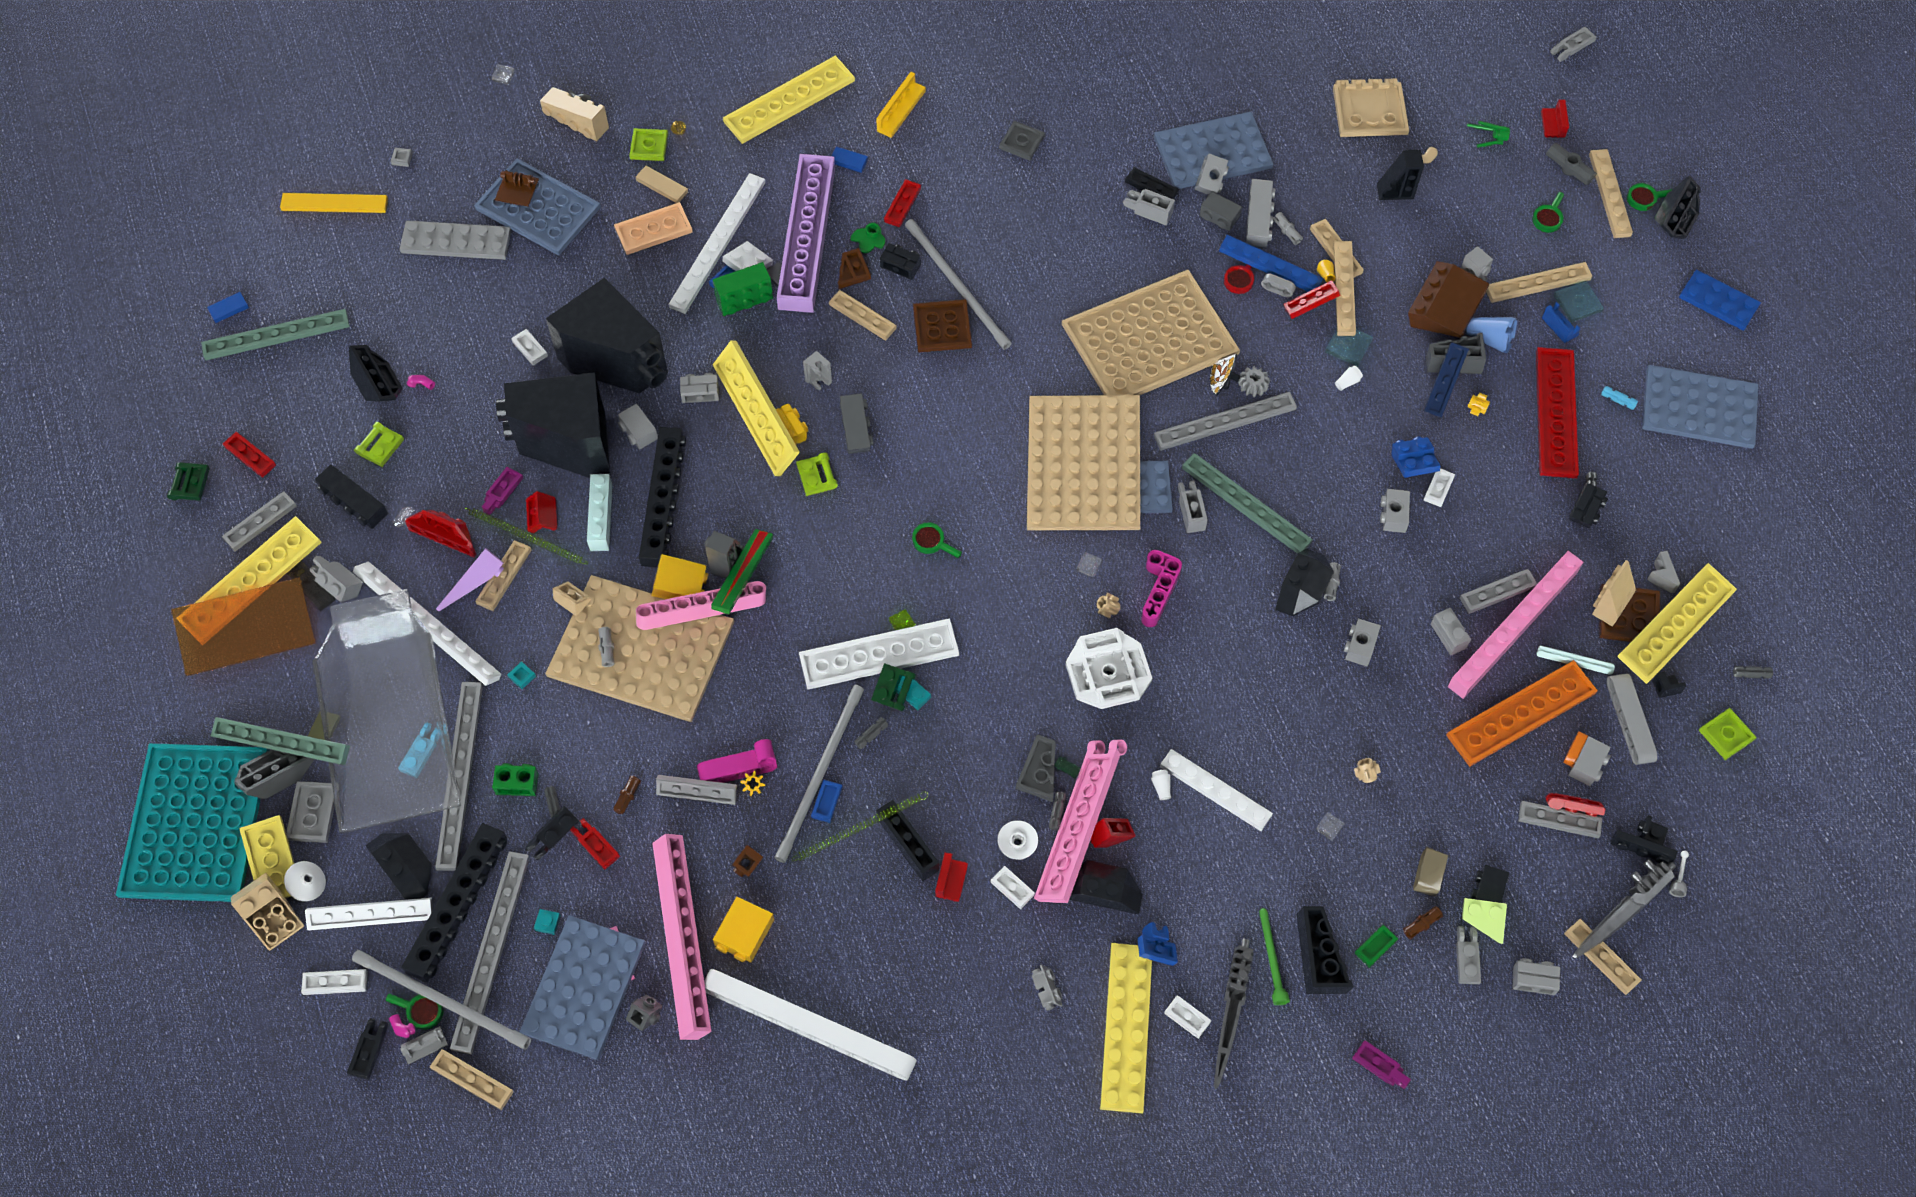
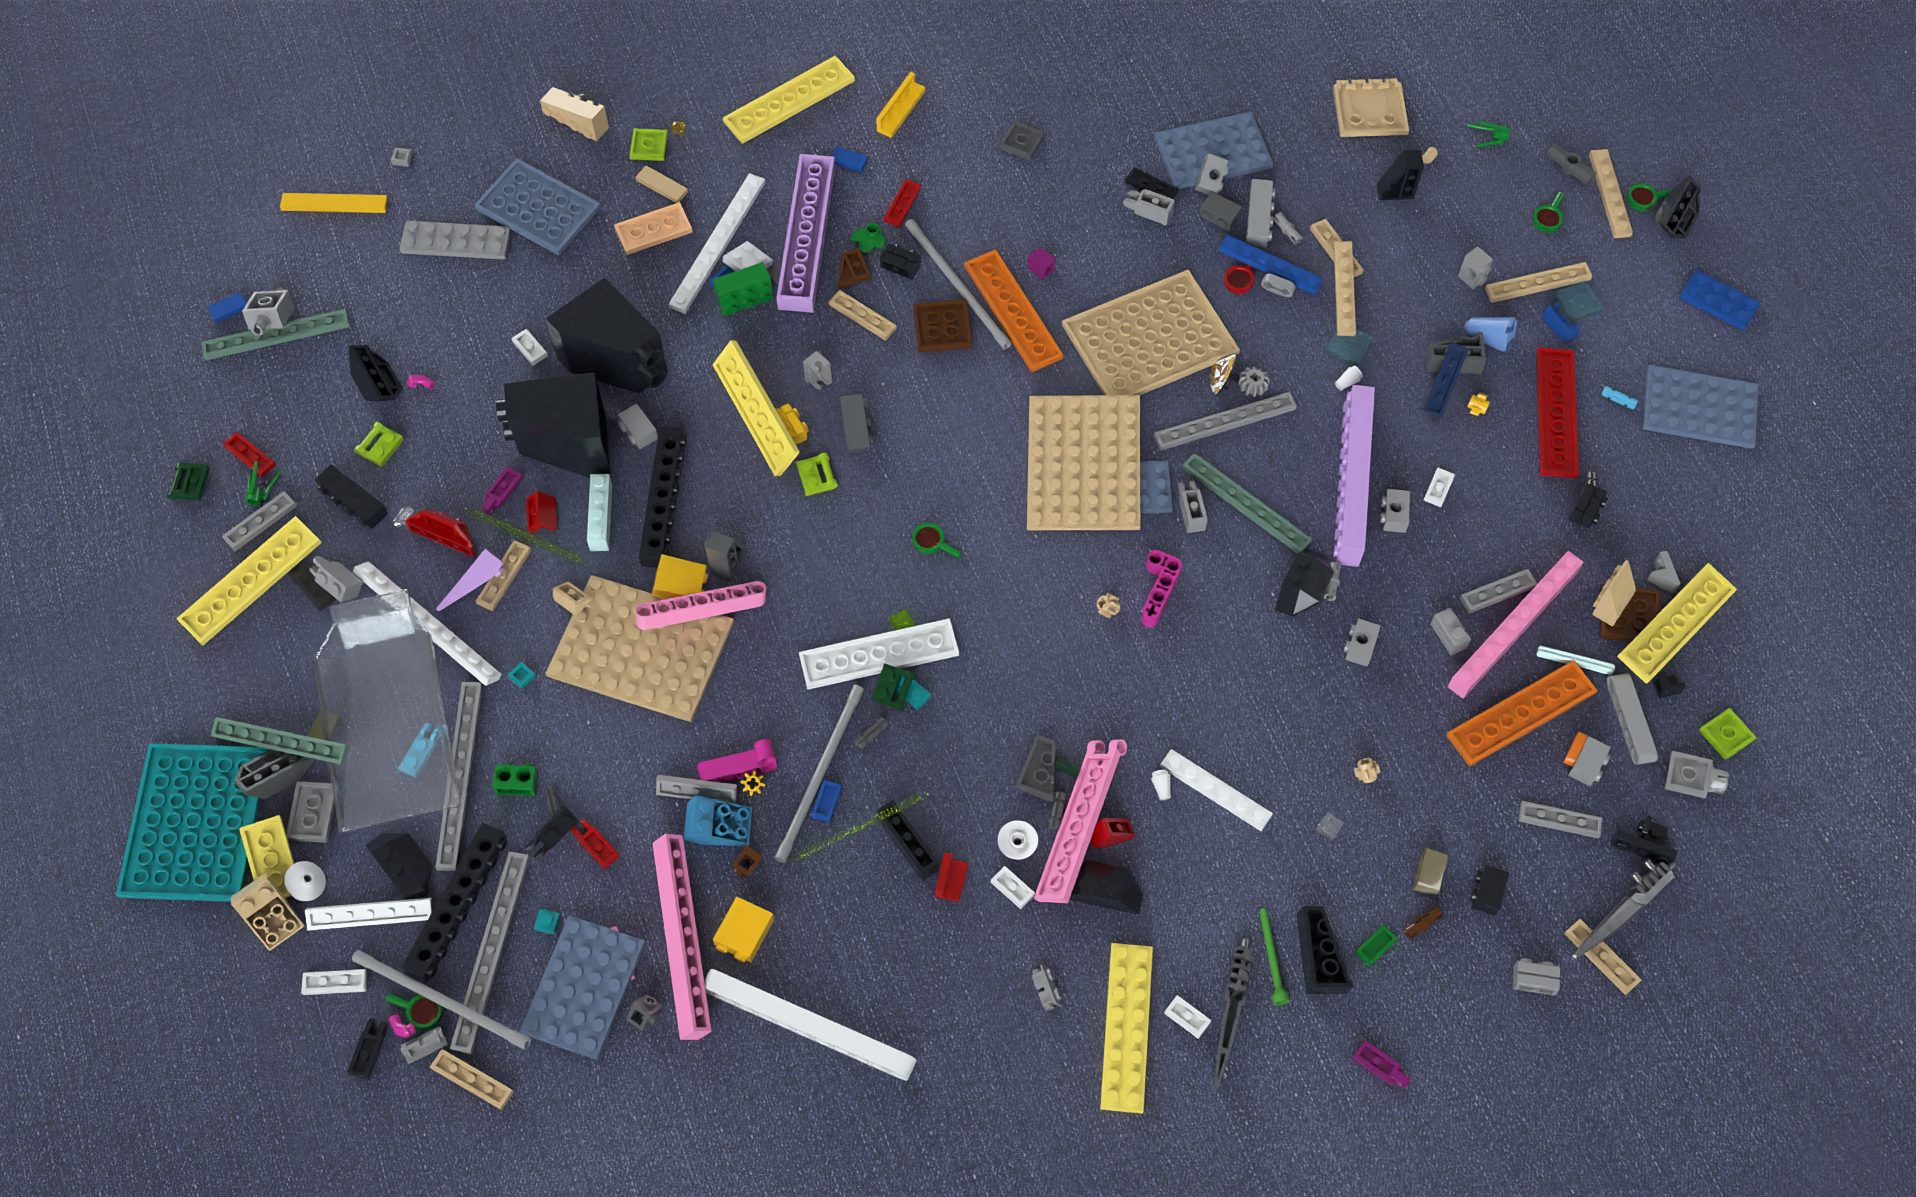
(243, 626): clear orange piece -> none
(255, 494): none -> green plant
(268, 310): none -> light grey brick
(503, 74): clear plate -> none
(516, 188): reddish brown hinge -> none
(606, 646): light grey pin -> none
(626, 795): reddish brown axle -> none
(699, 388): light grey brick -> none
(717, 822): none -> dark azure slope
(742, 571): green tile -> none
(1013, 311): none -> orange plate
(1041, 263): none -> magenta brick
(1089, 564): clear plate -> none
(1111, 652): white piece -> none
(1154, 945): blue plate -> none
(1311, 299): red plate -> none
(1326, 270): yellow cone -> none
(1354, 476): none -> lavender brick
(1415, 457): blue plate -> none
(1447, 300): reddish brown slope -> none
(1468, 957): light grey hinge -> none
(1486, 917): yellowish green wing -> none
(1555, 120): red panel -> none
(1574, 43): light grey hinge -> none
(1575, 804): hinge -> none
(1678, 887): light grey hinge -> none
(1694, 775): none -> light grey plate
(1752, 672): dark grey axle -> none

